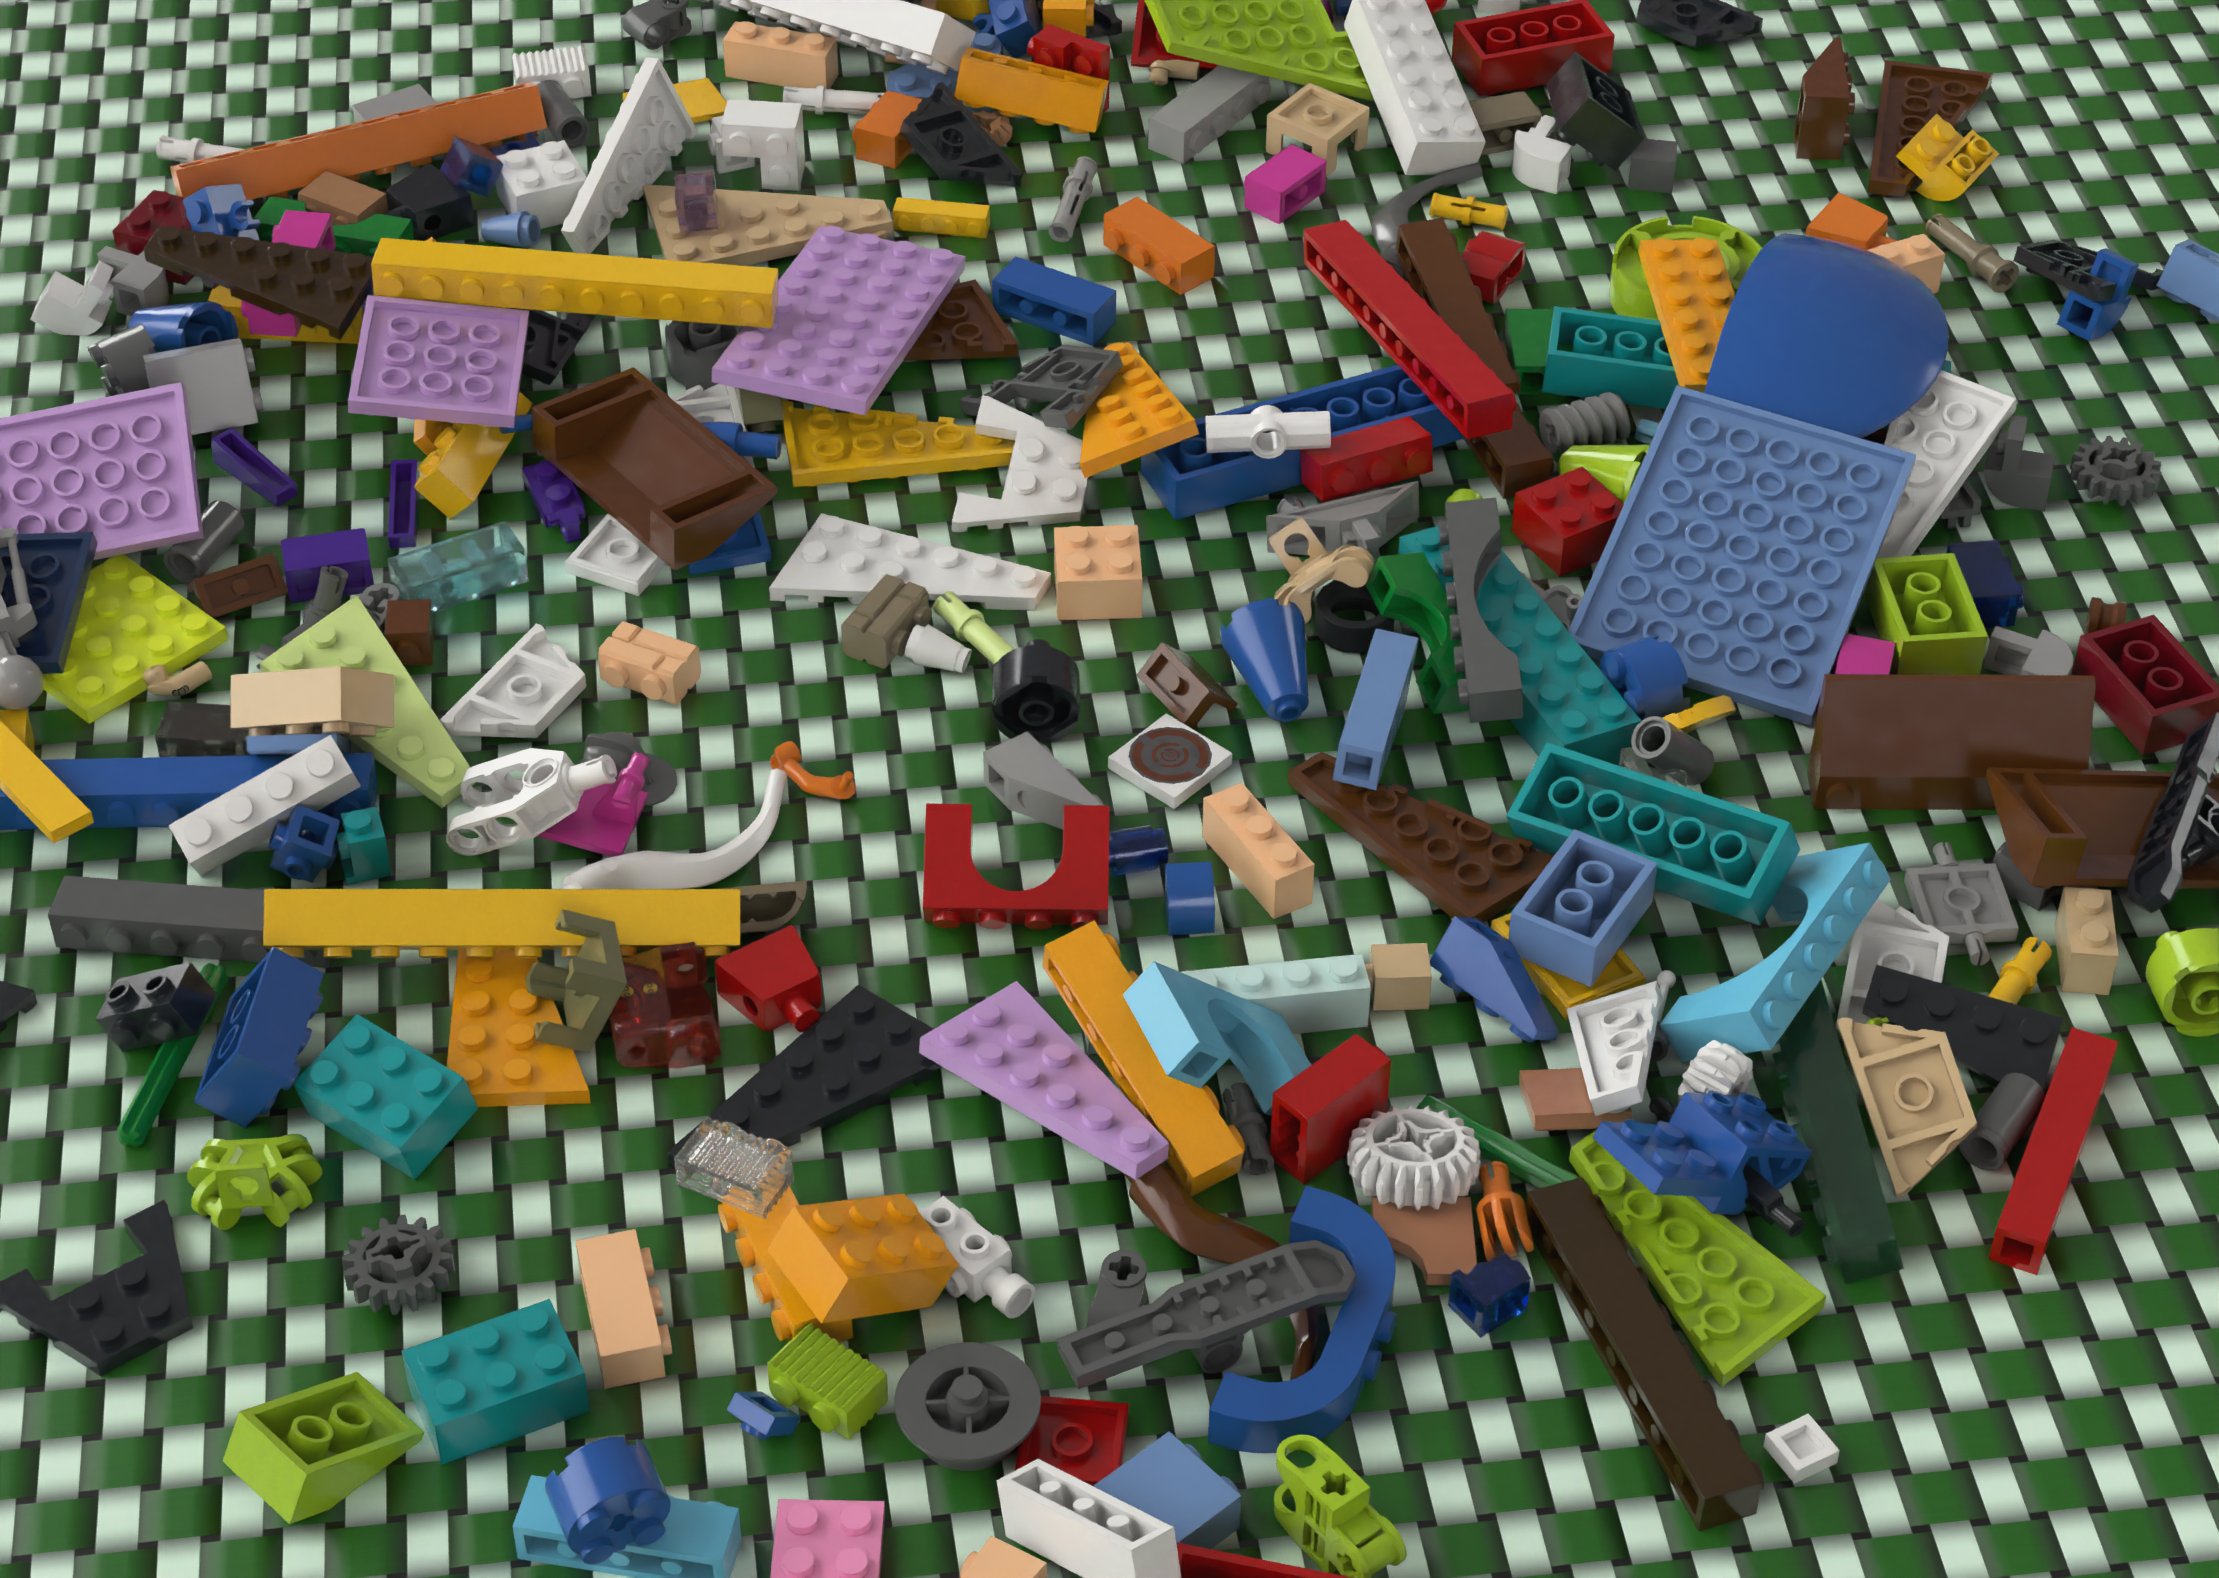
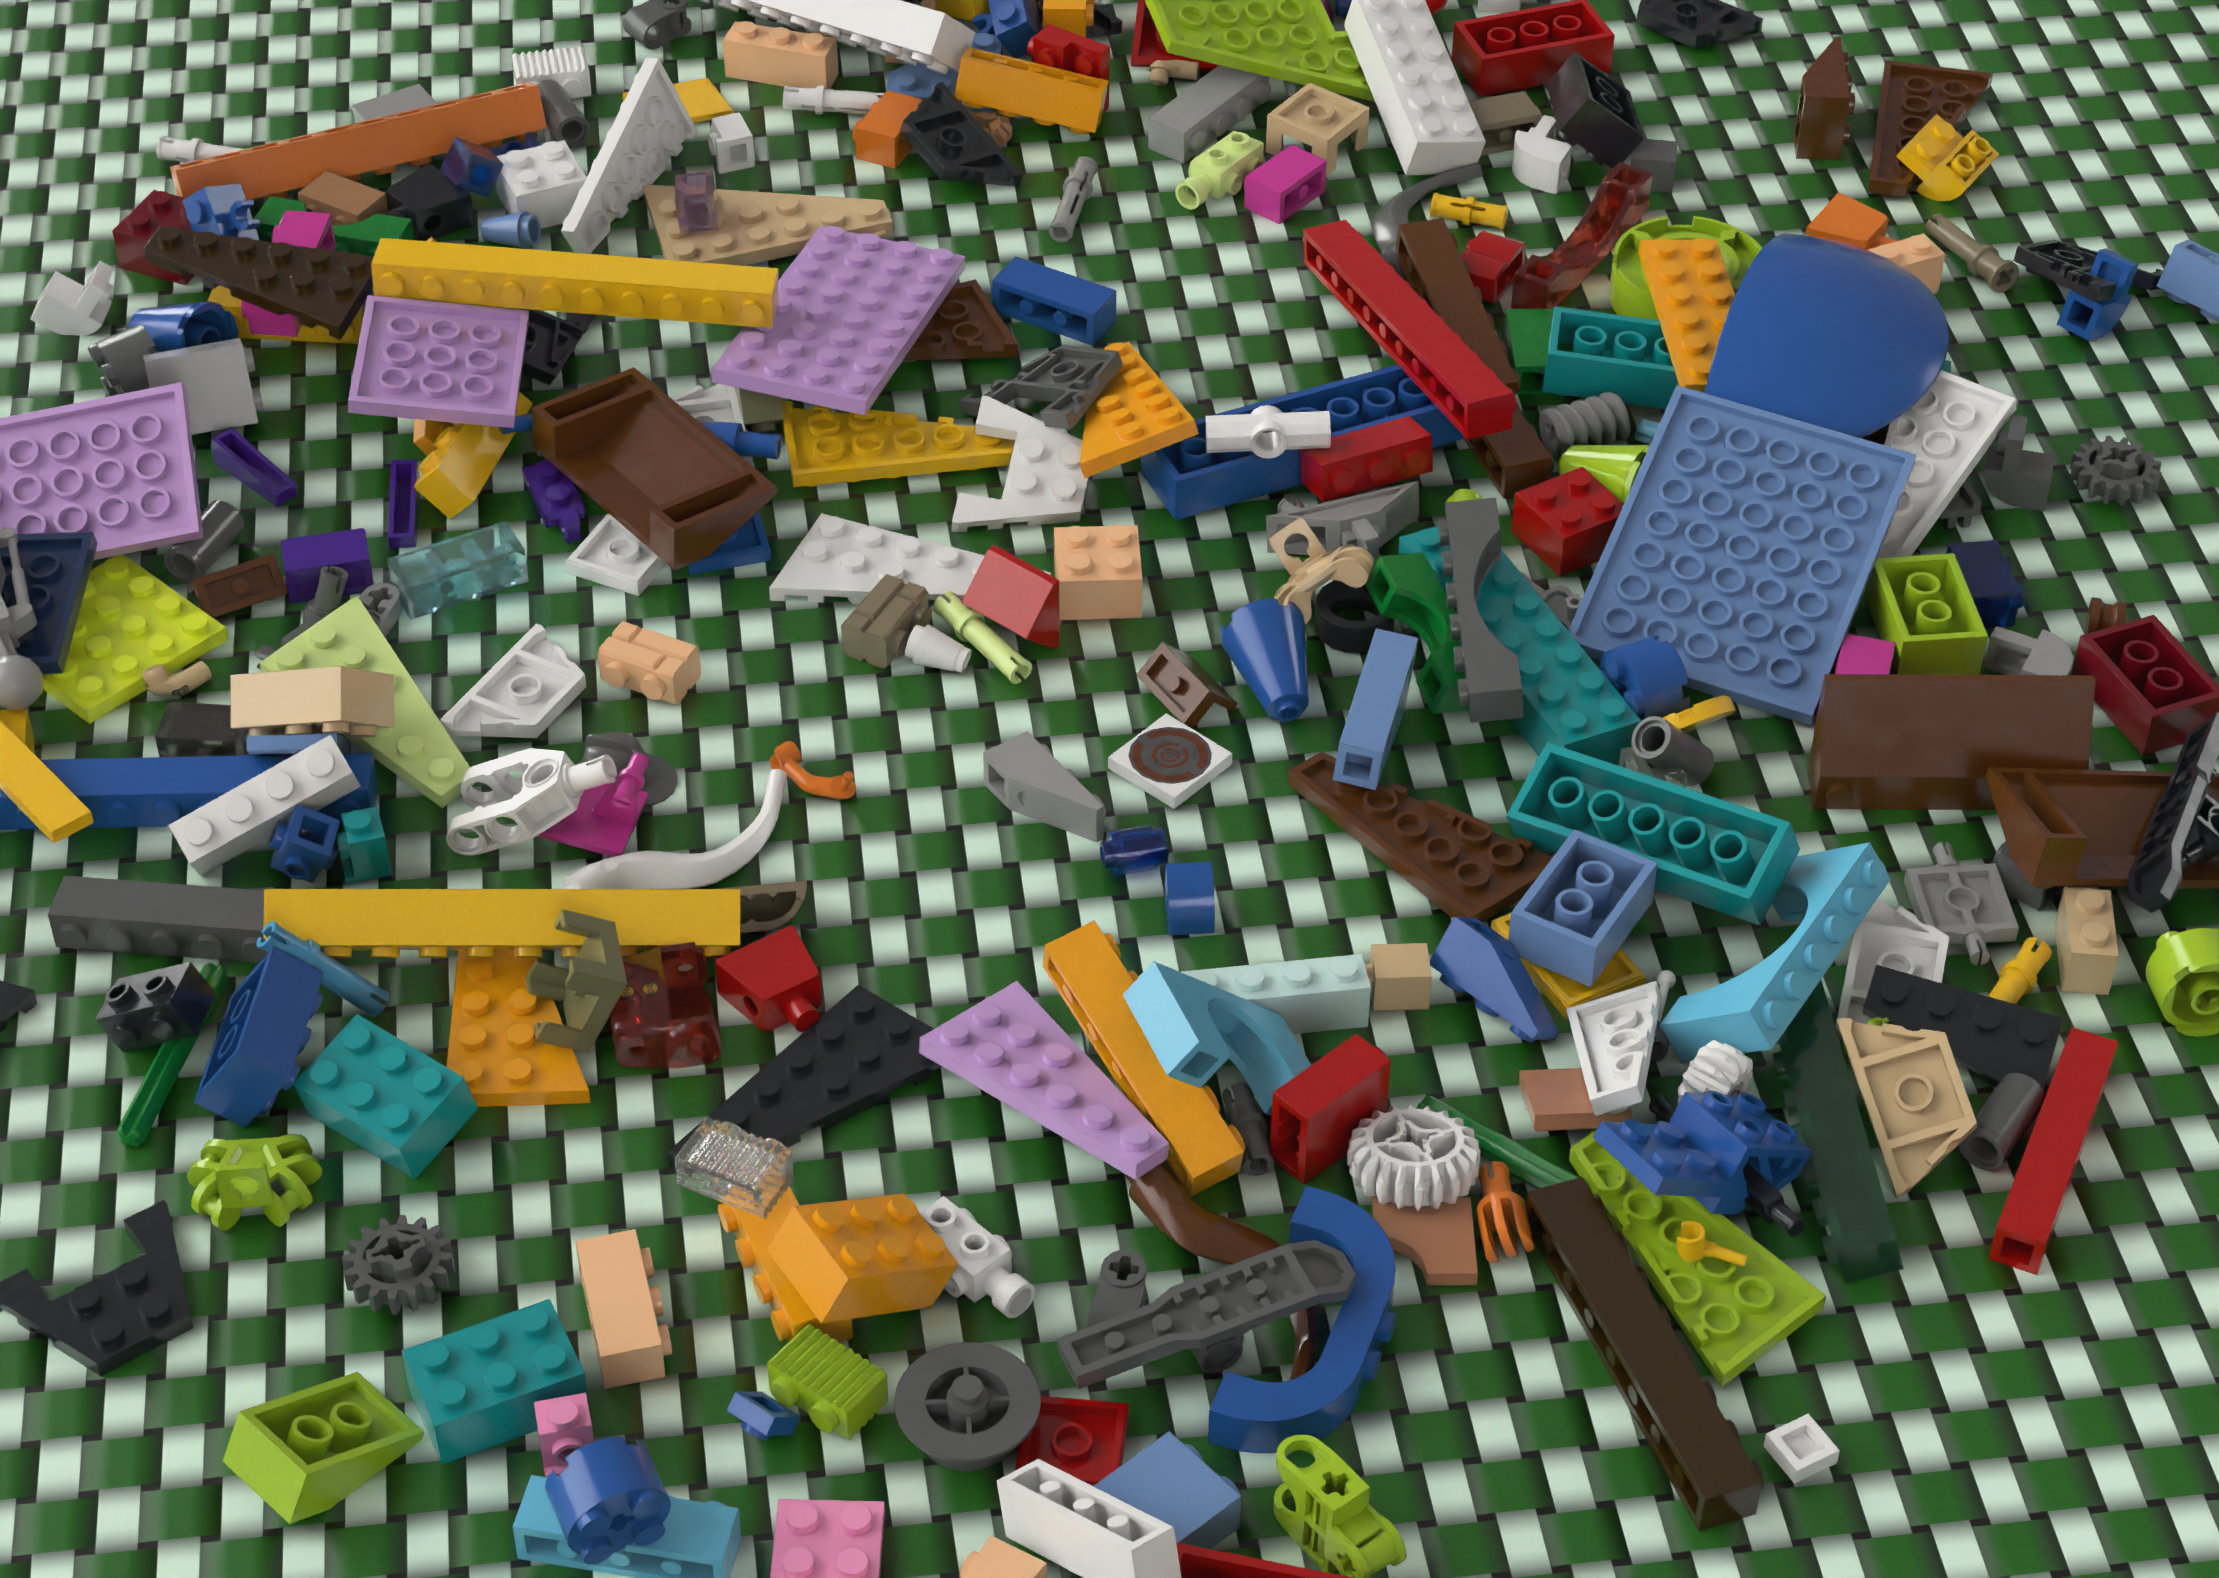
(135, 281): light grey brick -> none
(336, 976): none -> dark azure pin
(411, 630): reddish brown brick -> none
(562, 1429): none -> bright pink brick
(695, 349): dark grey brick -> none
(769, 133): white brick -> none
(941, 217): yellow piece -> none
(959, 894): red arch -> none
(1016, 596): none -> slope
(1036, 692): black brick -> none
(1159, 245): orange brick -> none
(1220, 169): none -> yellowish green brick
(1258, 850): light nougat brick -> none
(1490, 1293): clear blue brick -> none
(1613, 211): none -> clear red arch
(1694, 1246): none -> yellow hand

